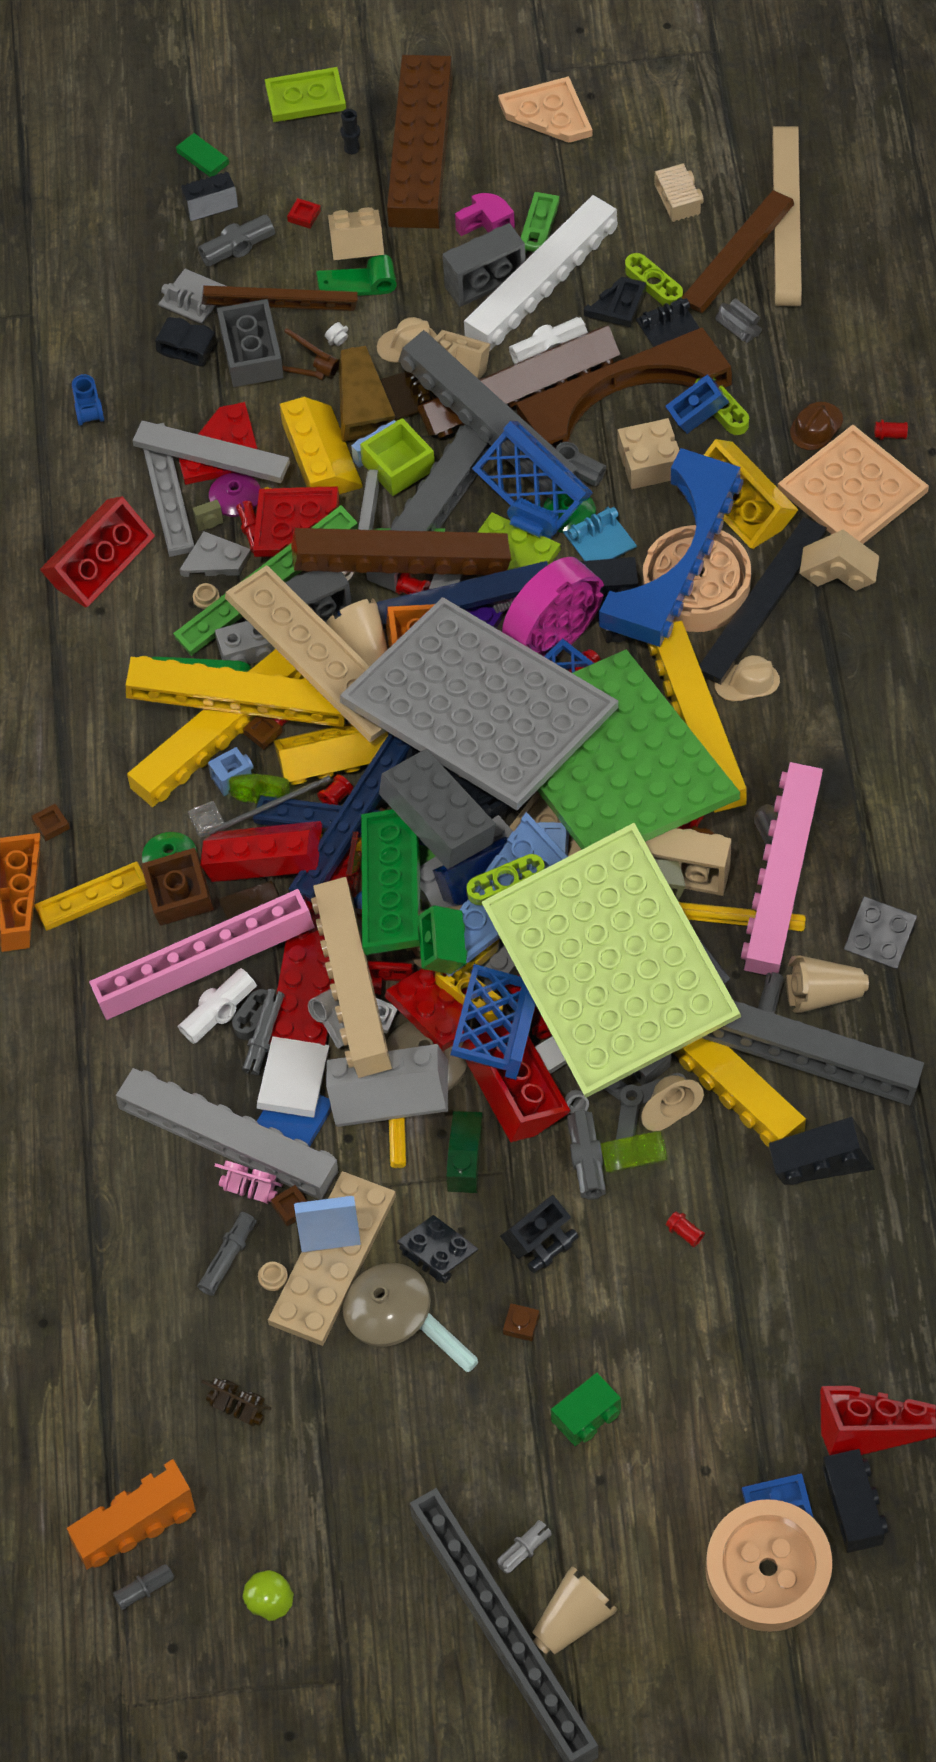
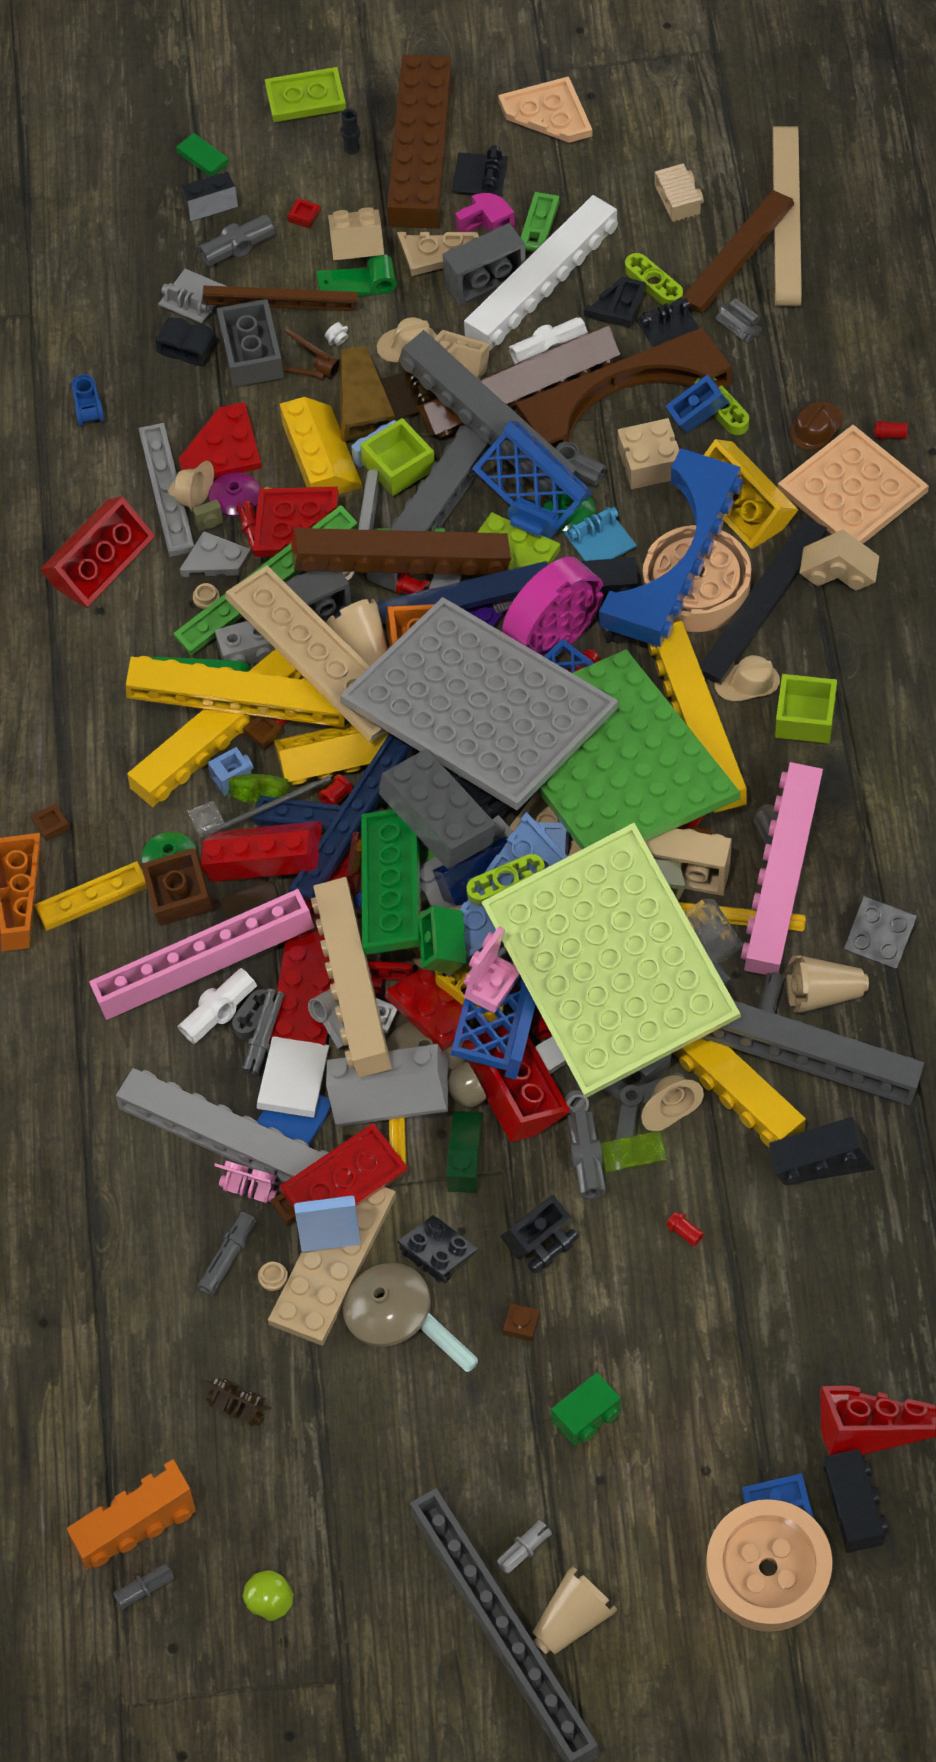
(193, 485): none -> tan piece
(211, 451): light grey tile -> none
(352, 1169): none -> red tile
(425, 251): none -> tan wing
(465, 1086): none -> dark tan hair
(480, 172): none -> black hinge
(490, 975): none -> bright pink bracket
(713, 930): none -> clear brick
(805, 708): none -> lime piece

